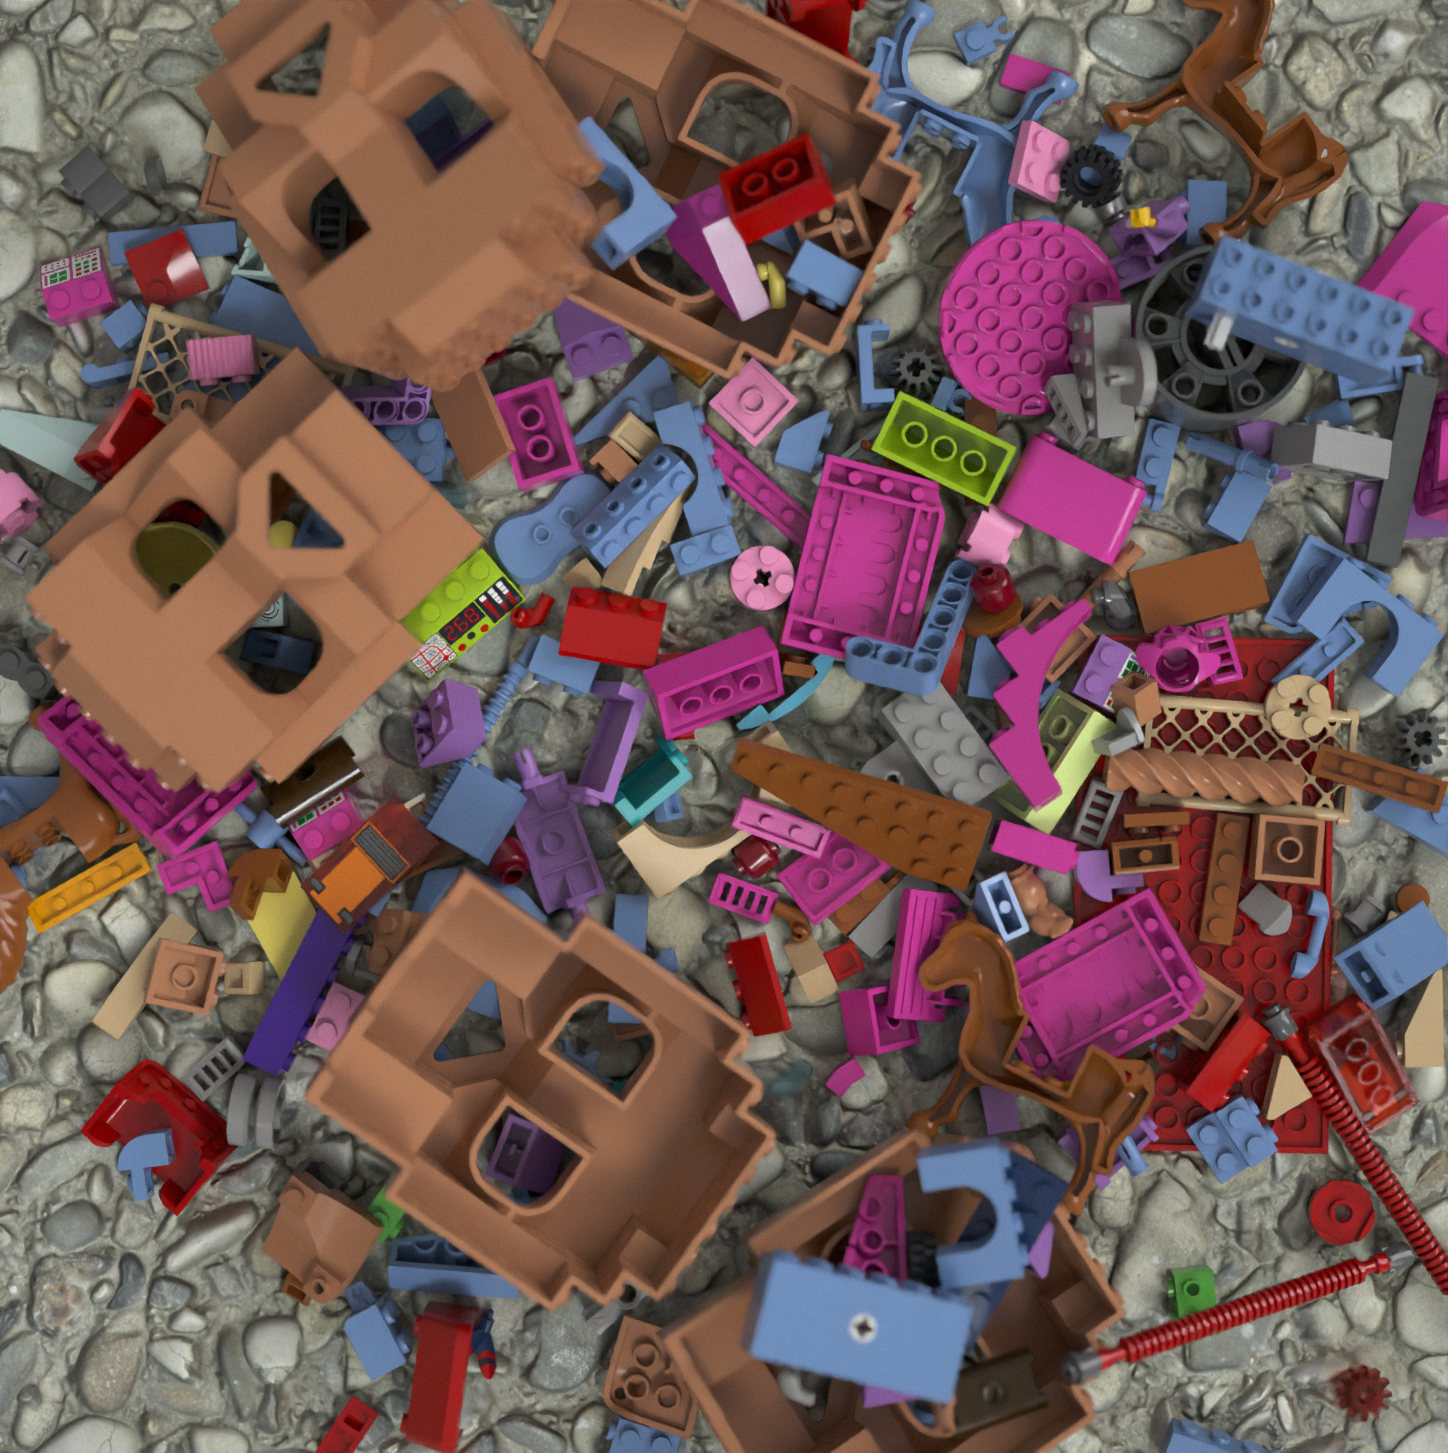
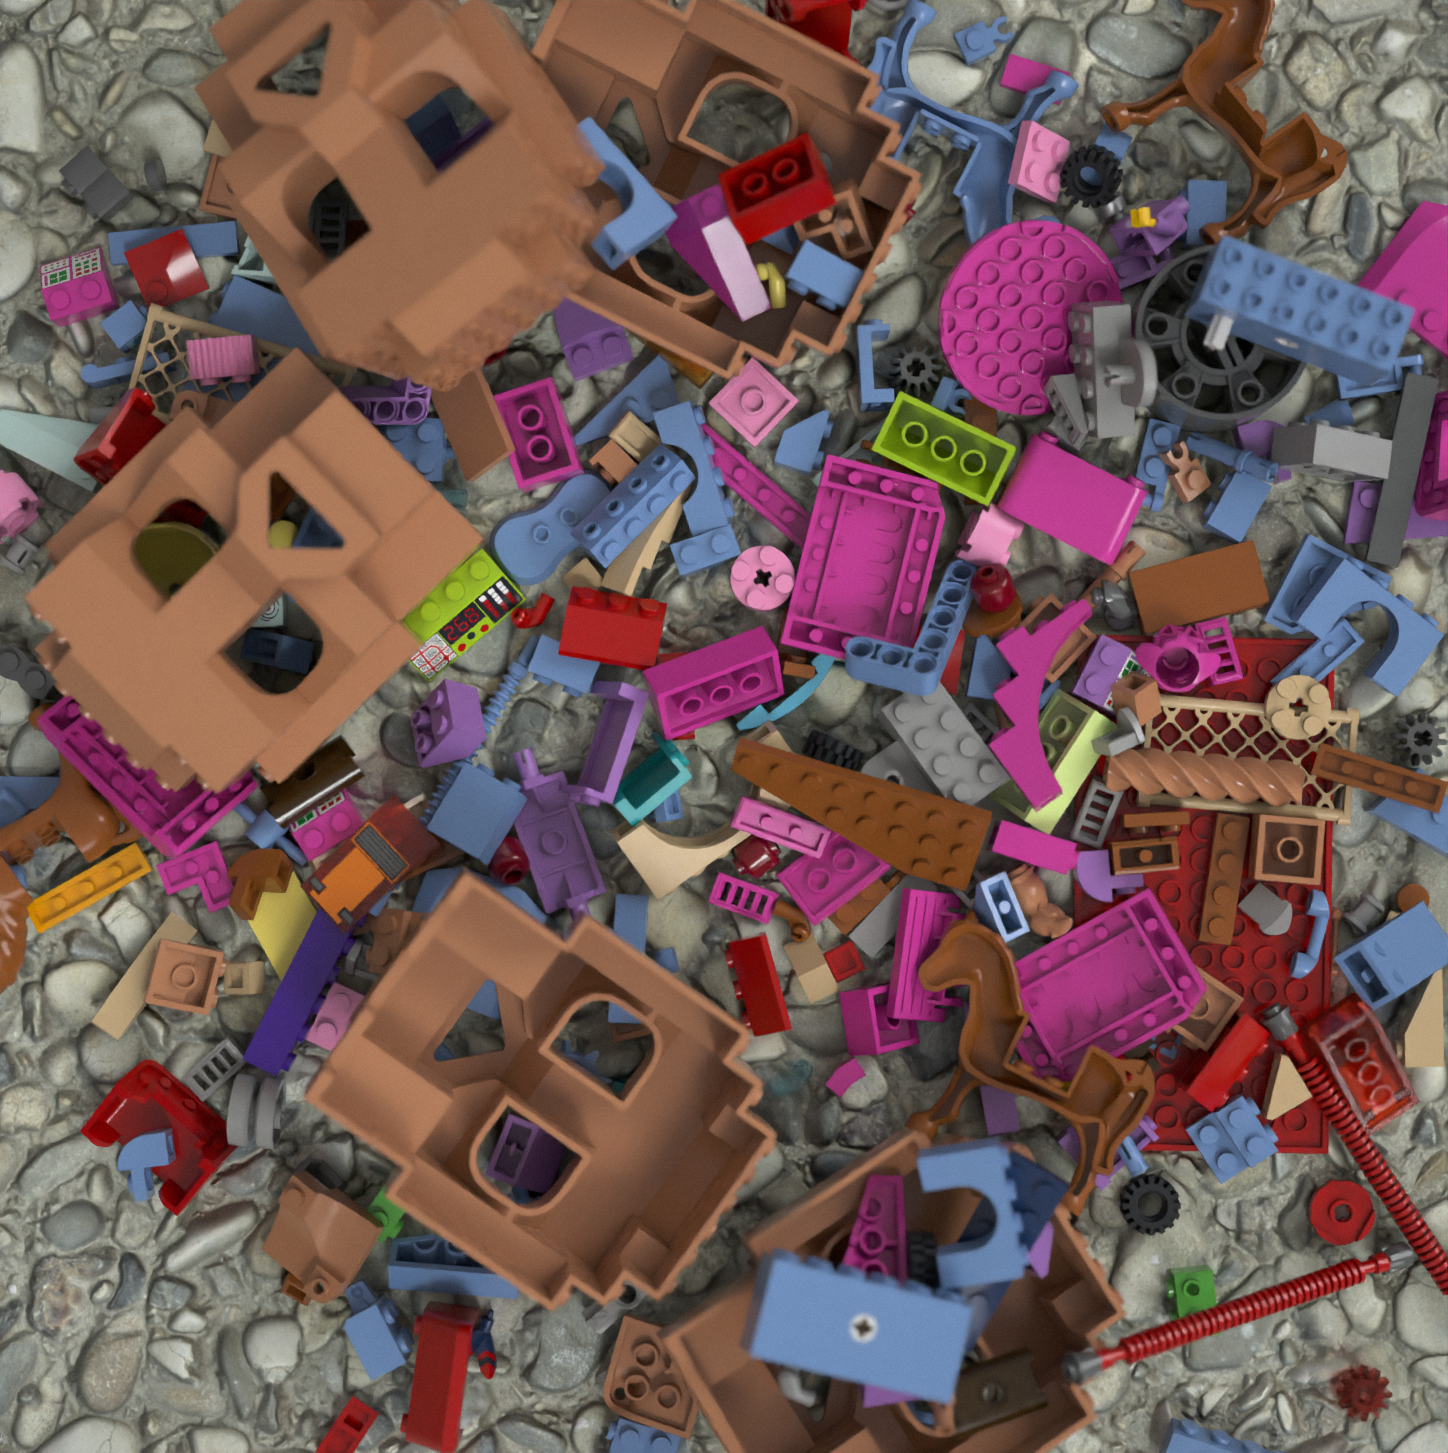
(832, 751): none -> black tyre
(1166, 1215): none -> black tyre
(1187, 474): none -> nougat plate

